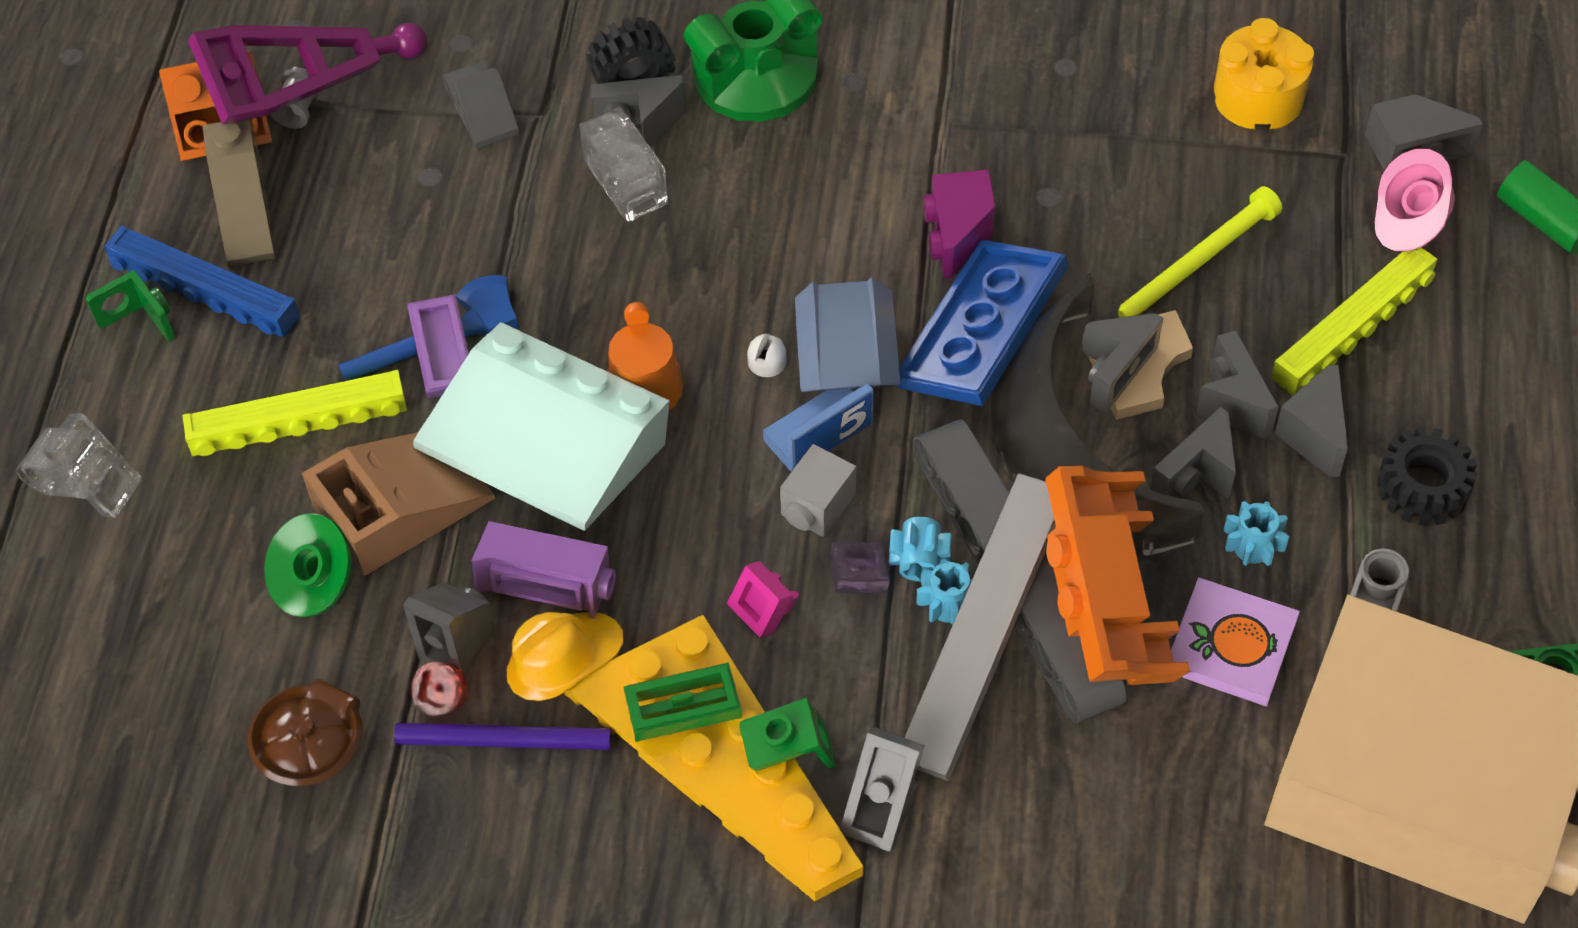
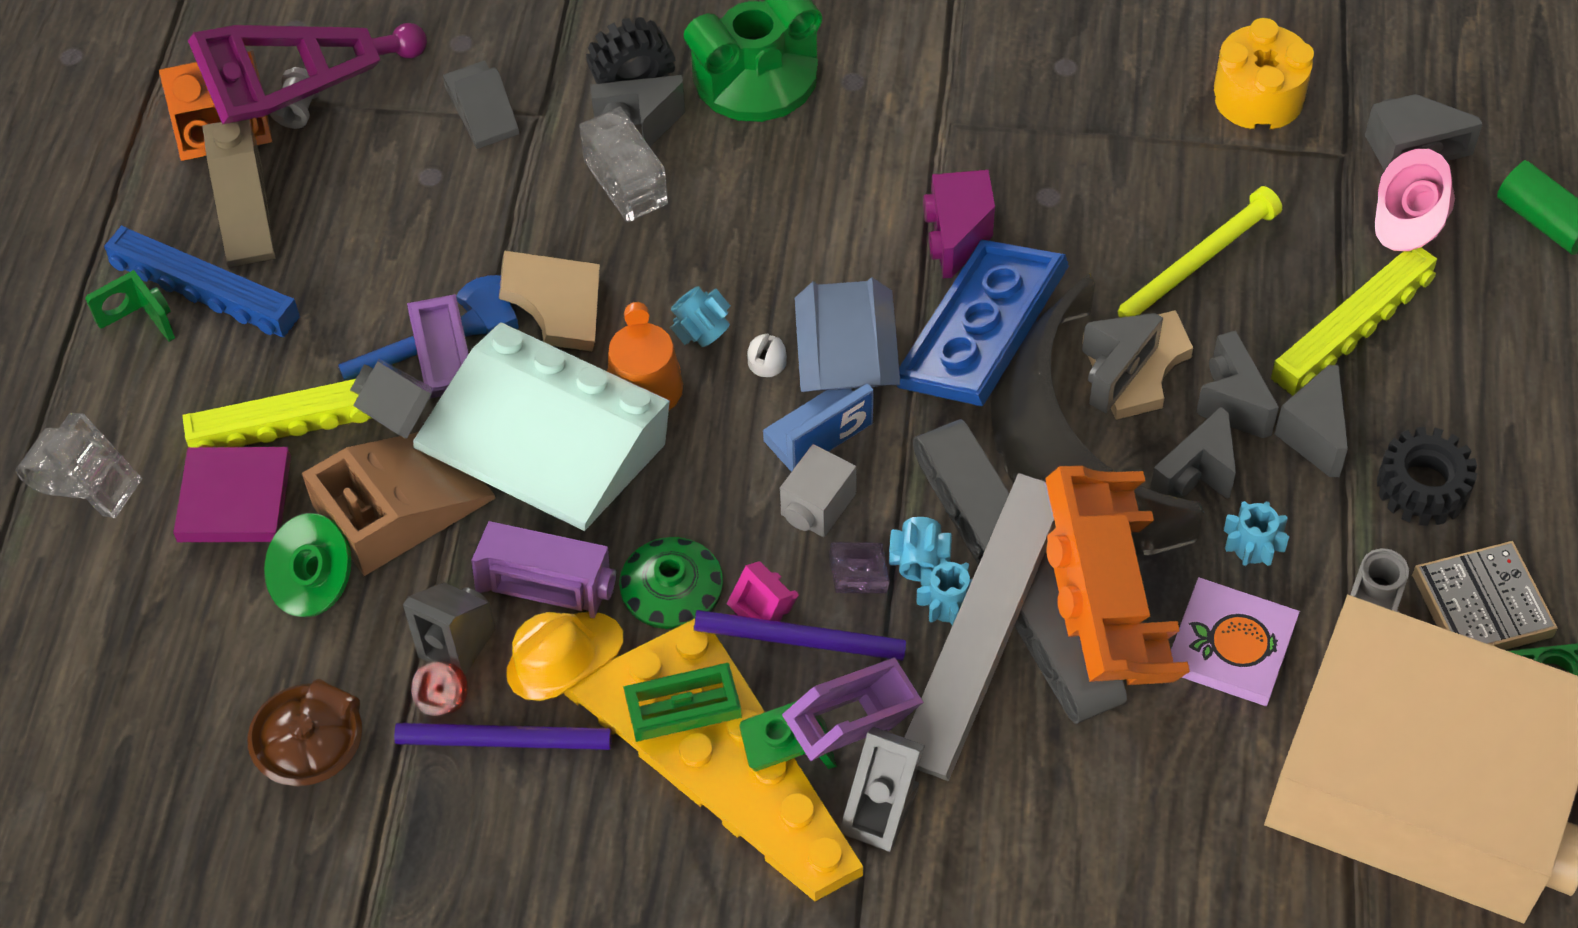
(232, 494): none -> magenta tile
(390, 396): none -> dark grey slope
(557, 295): none -> tan tile
(670, 600): none -> green dish
(700, 316): none -> medium azure gear
(799, 635): none -> dark purple bar
(881, 691): none -> medium lavender window
(1486, 597): none -> light grey tile

